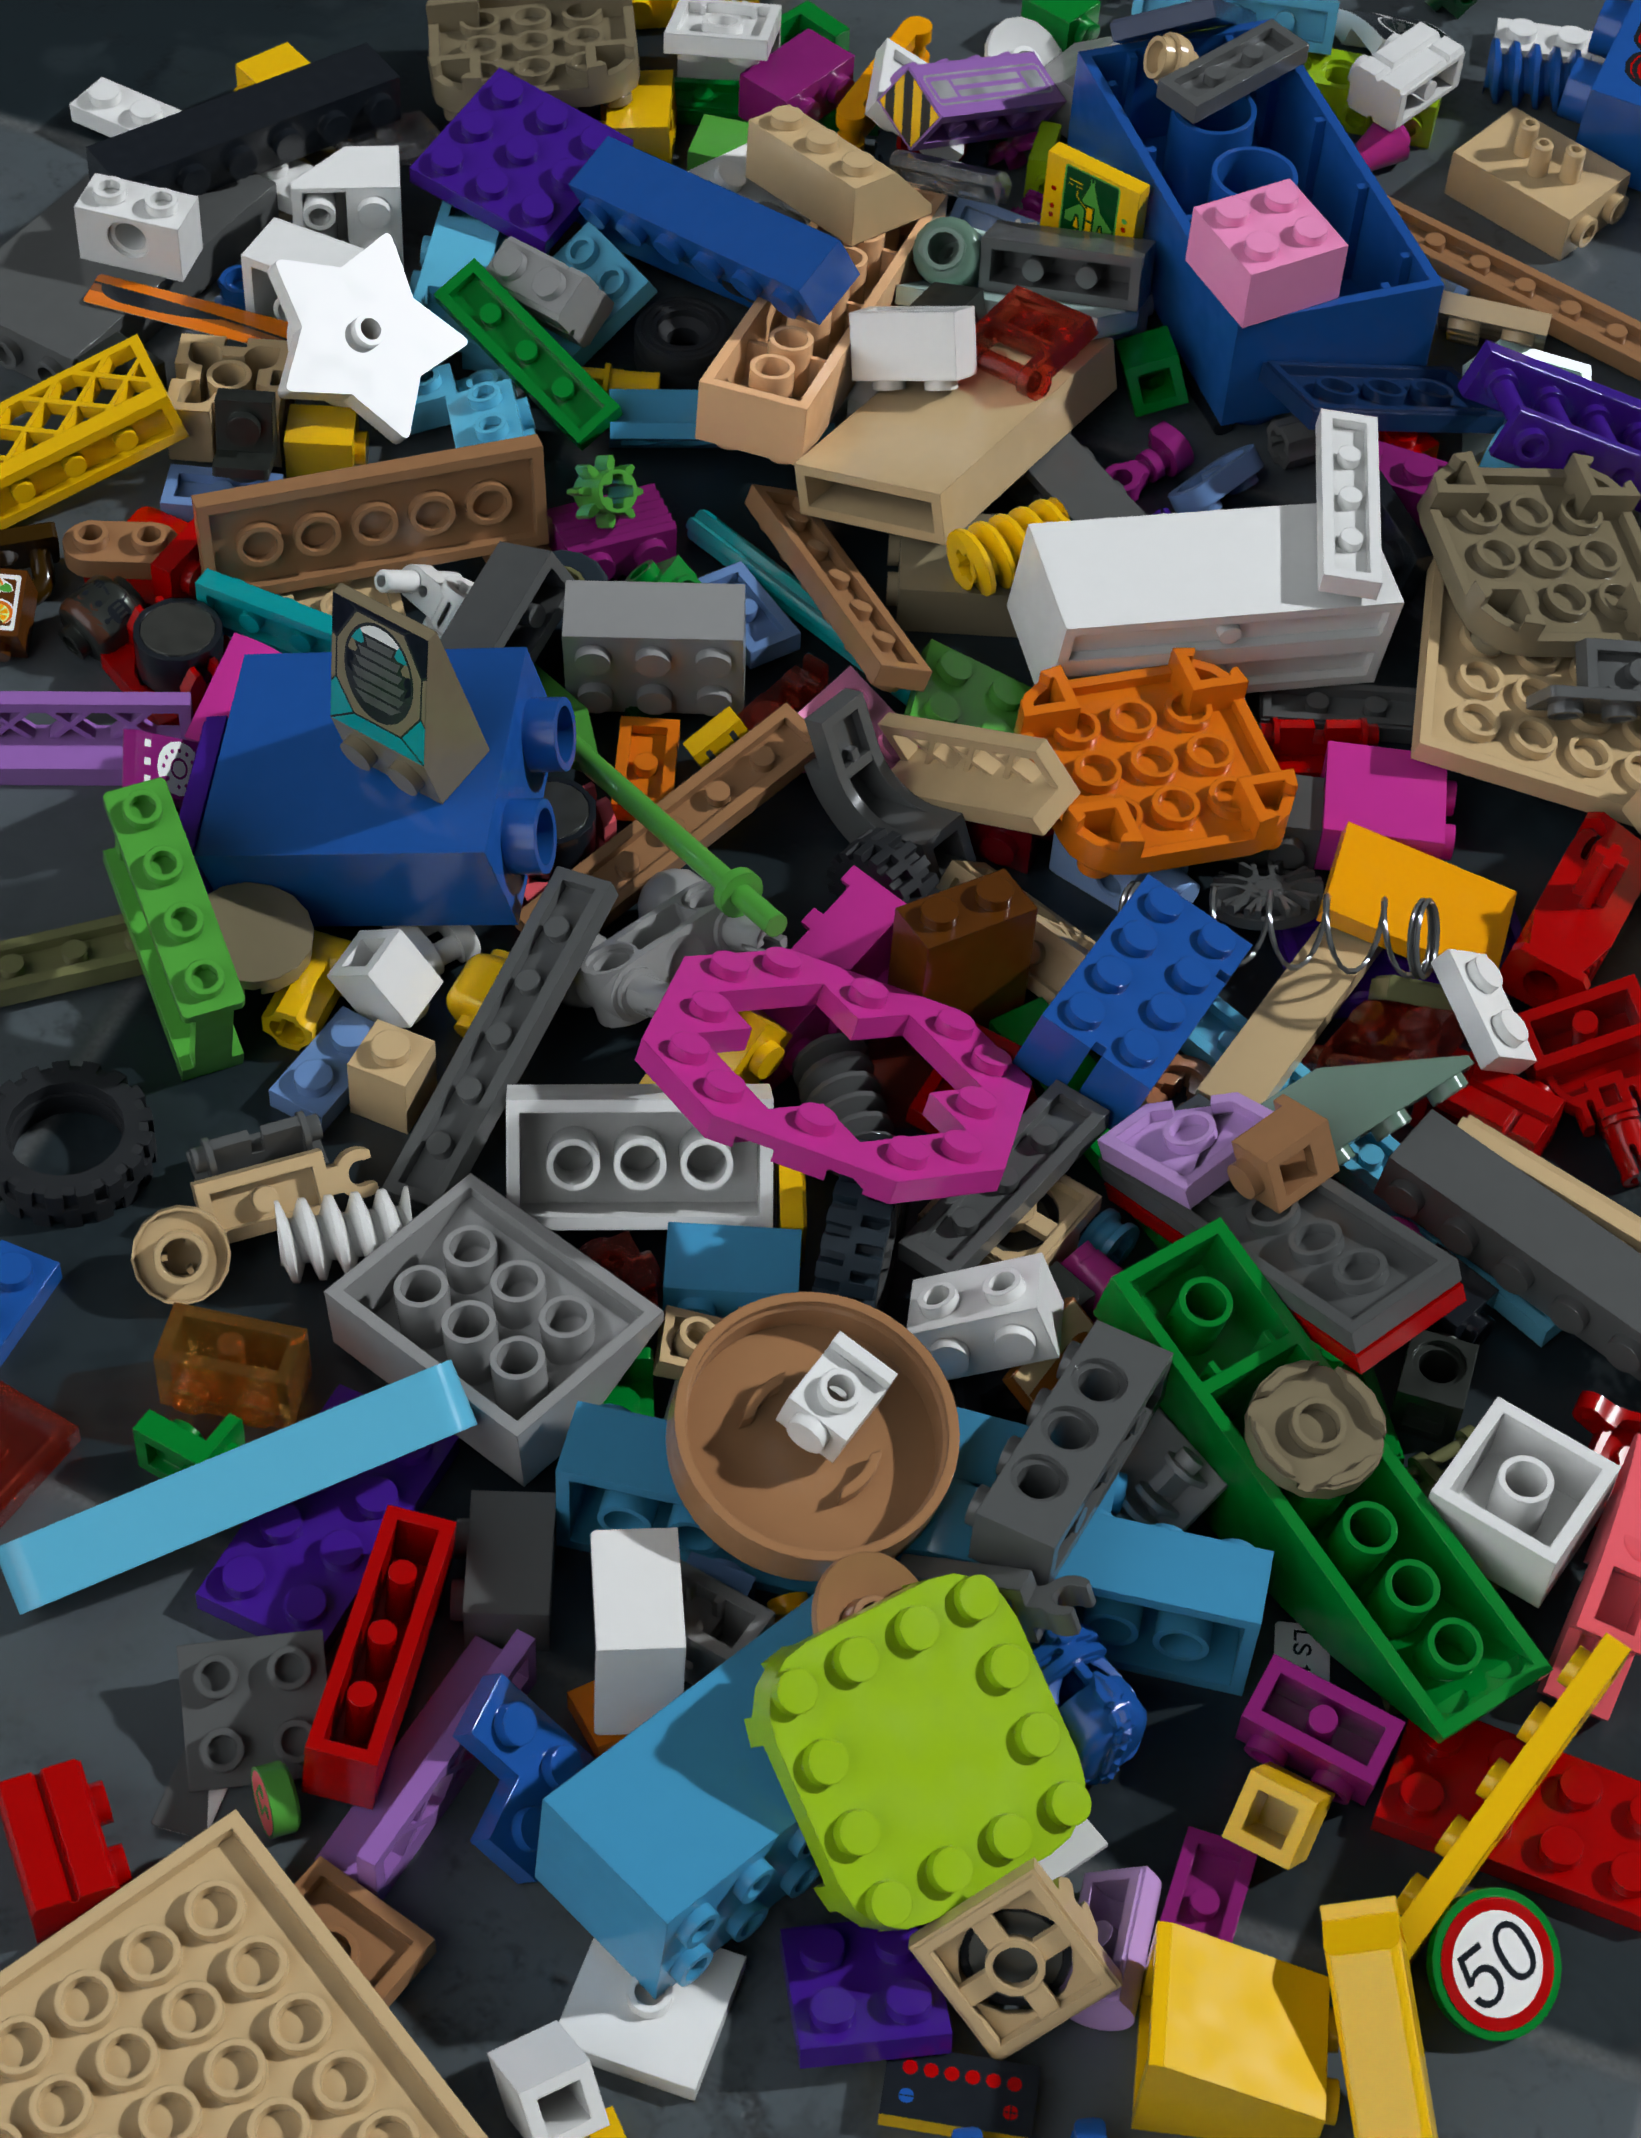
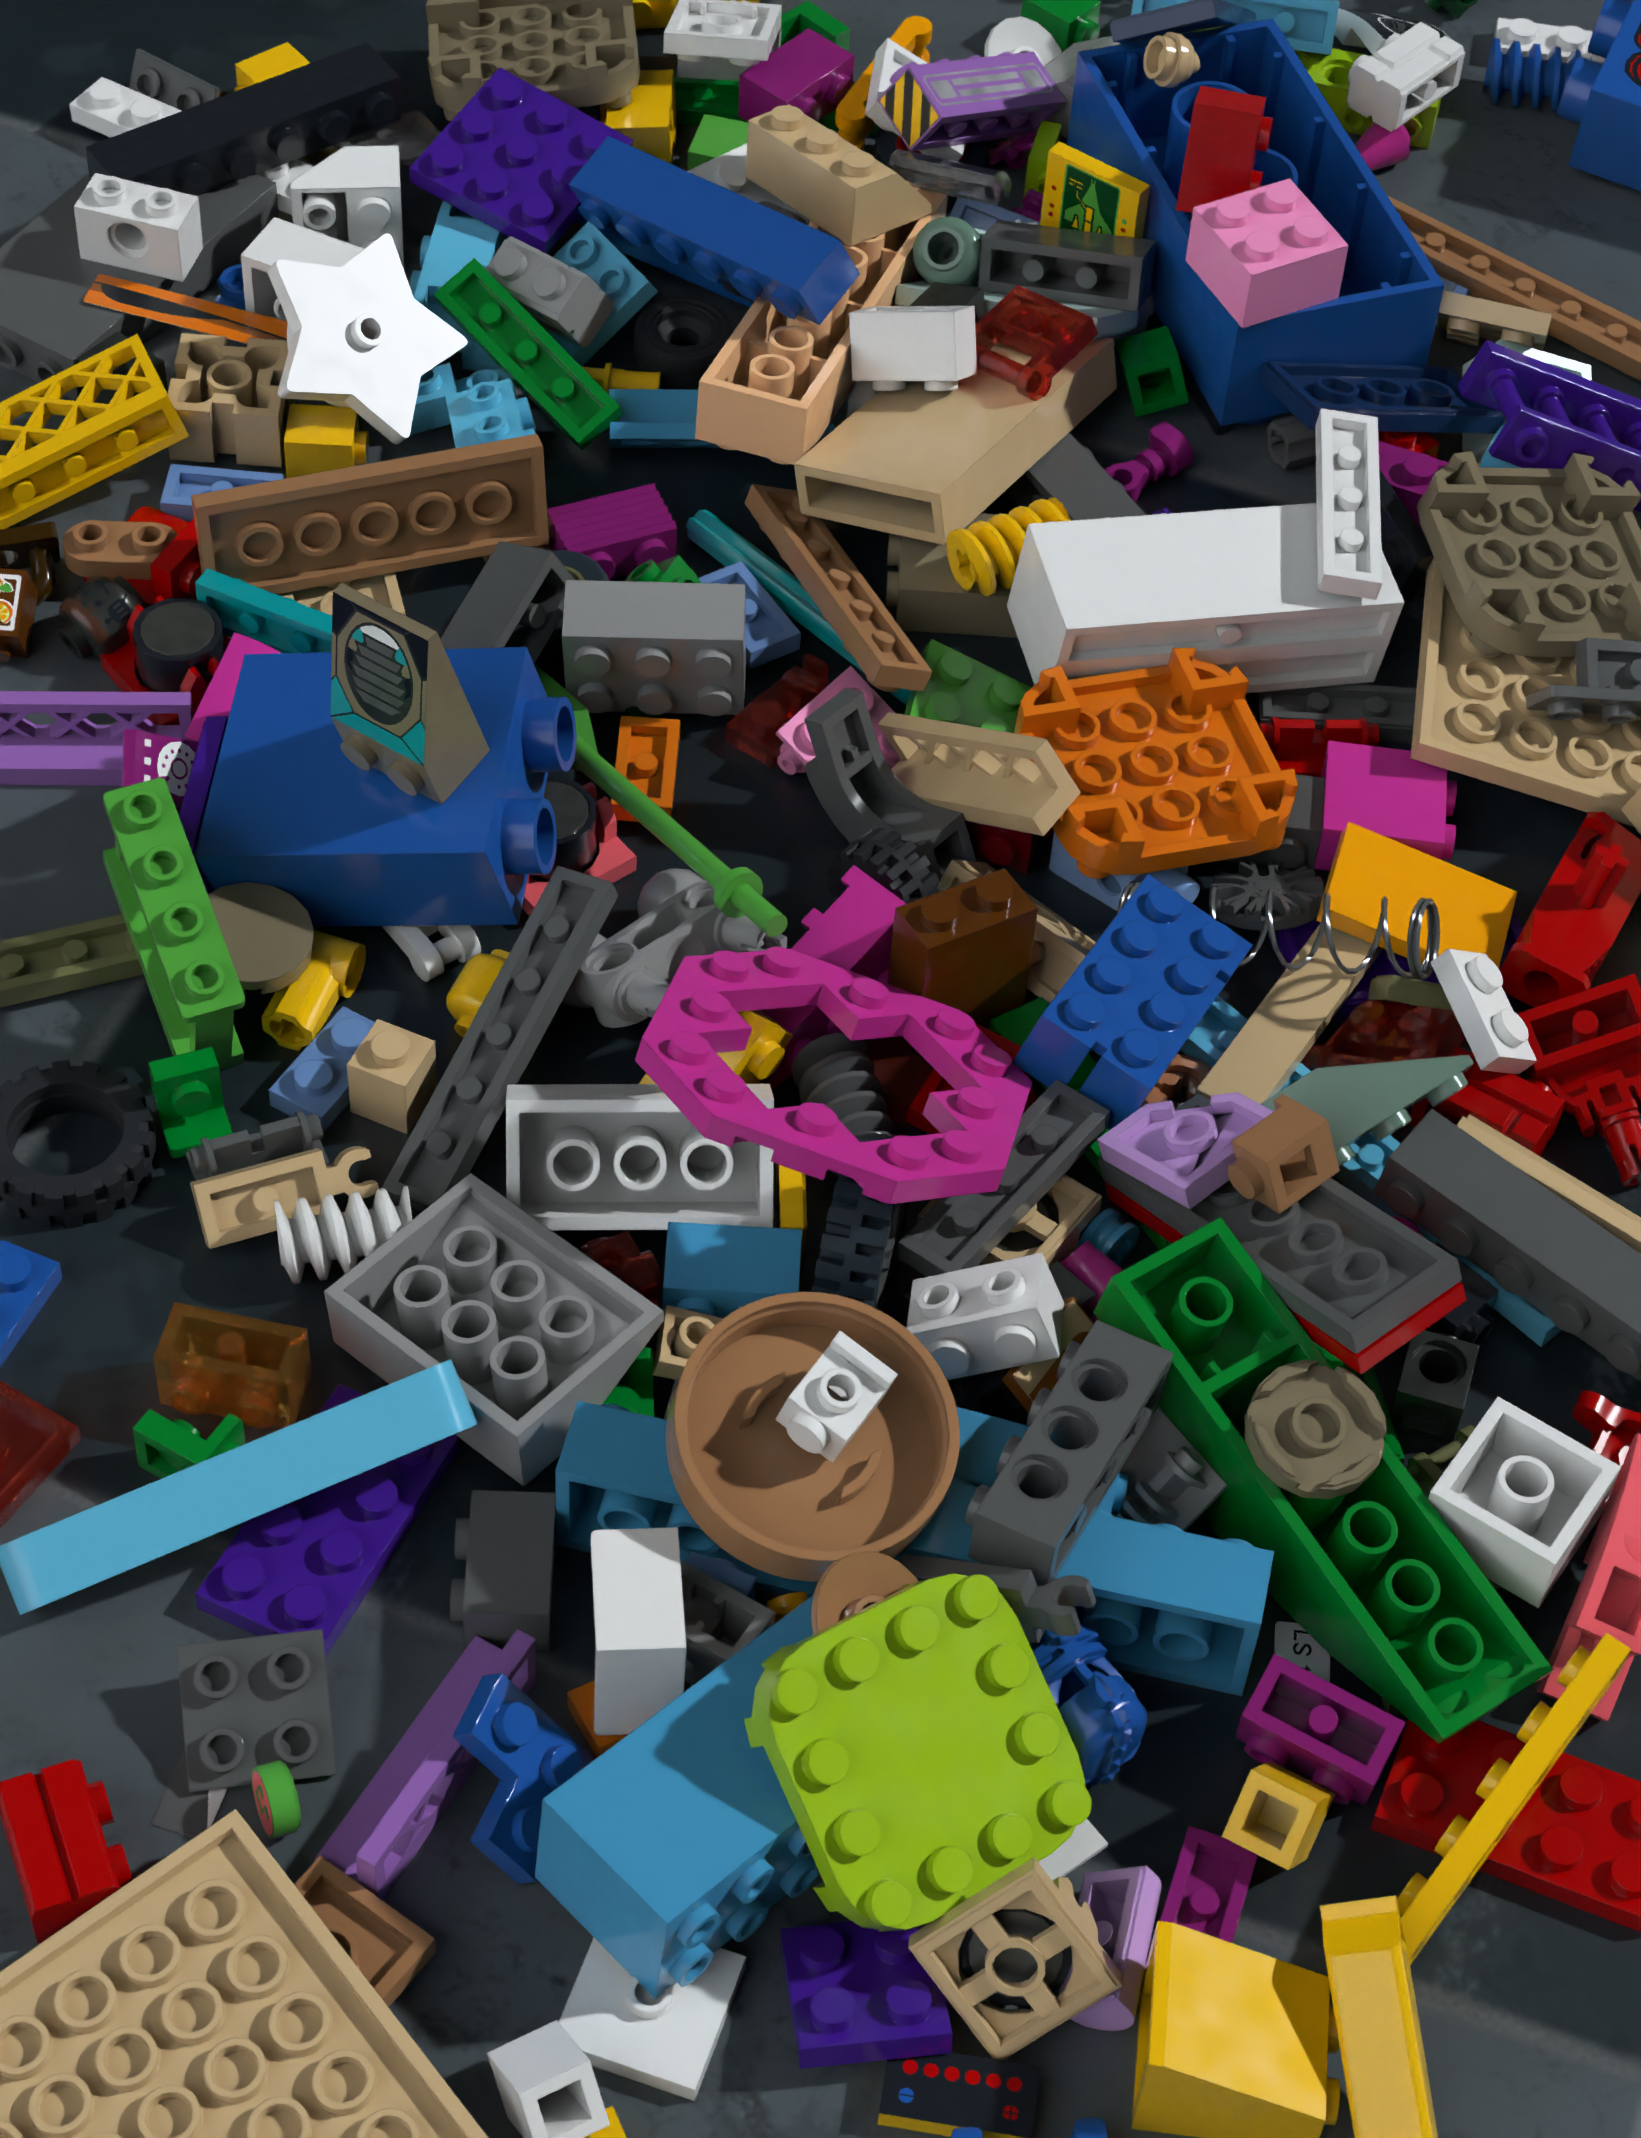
(169, 83): none -> dark grey hinge
(181, 1255): tan plate -> none
(188, 1099): none -> green bracket
(245, 434): pearl dark grey bracket -> none
(378, 1657): red brick -> none
(385, 977): white brick -> none
(430, 590): white piece -> none
(620, 486): bright green gear -> none
(703, 805): medium nougat plate -> none
(715, 736): yellow tile -> none
(1222, 147): none -> red brick
(1224, 476): medium blue plate -> none
(1232, 71): dark grey plate -> none
(1494, 1964): piece -> none
(1538, 183): tan piece -> none

